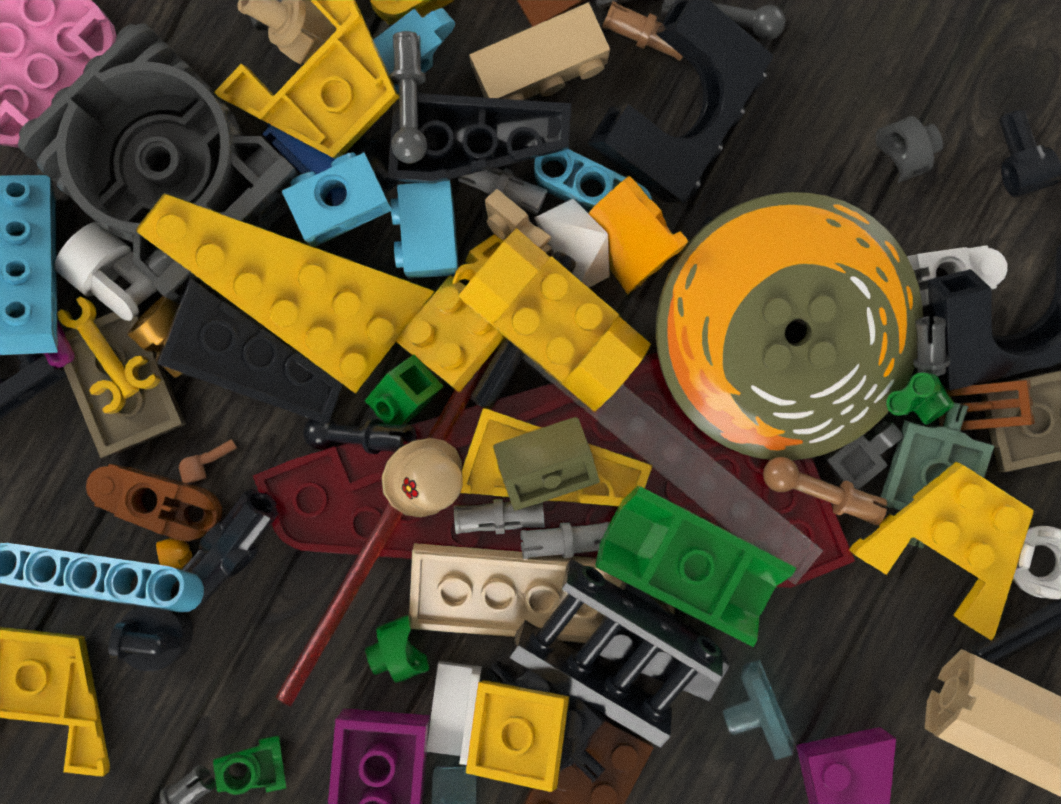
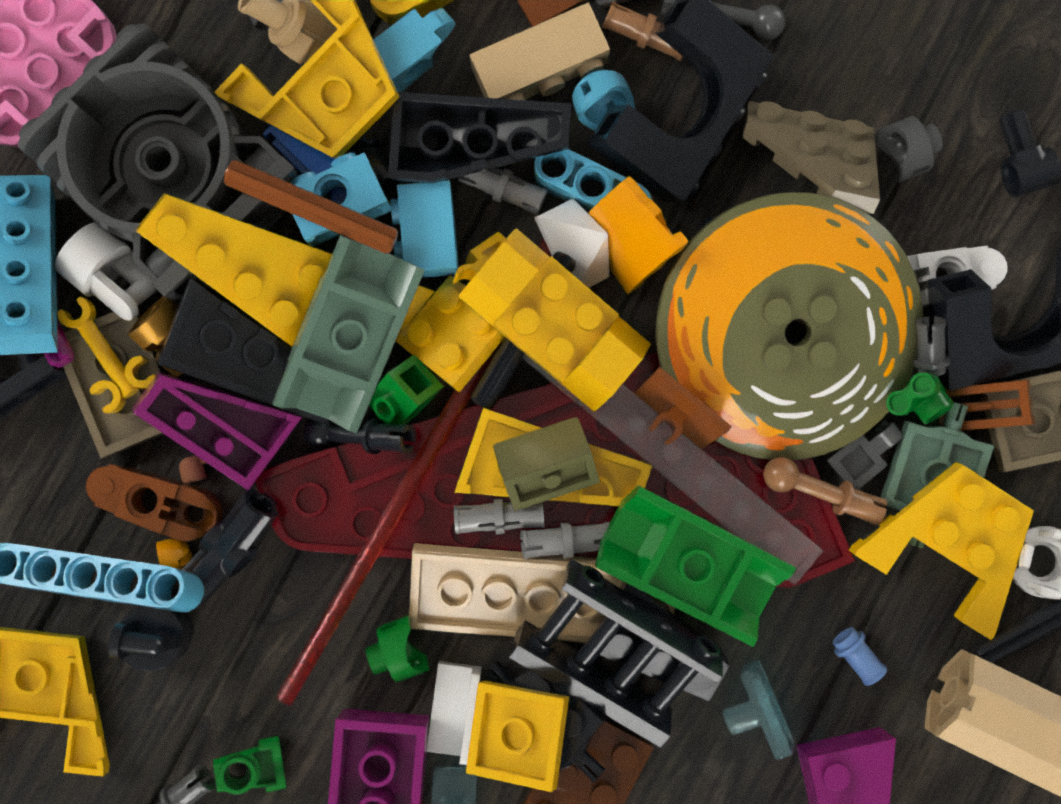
(215, 425): none -> magenta wedge
(310, 206): none -> dark orange axle
(348, 333): none -> sand green piece
(408, 142): dark grey pin -> none
(423, 477): tan hat -> none
(506, 216): tan plate -> none
(597, 94): none -> medium azure piece
(680, 410): none -> dark orange piece
(825, 150): none -> dark tan plate
(860, 657): none -> medium blue pin

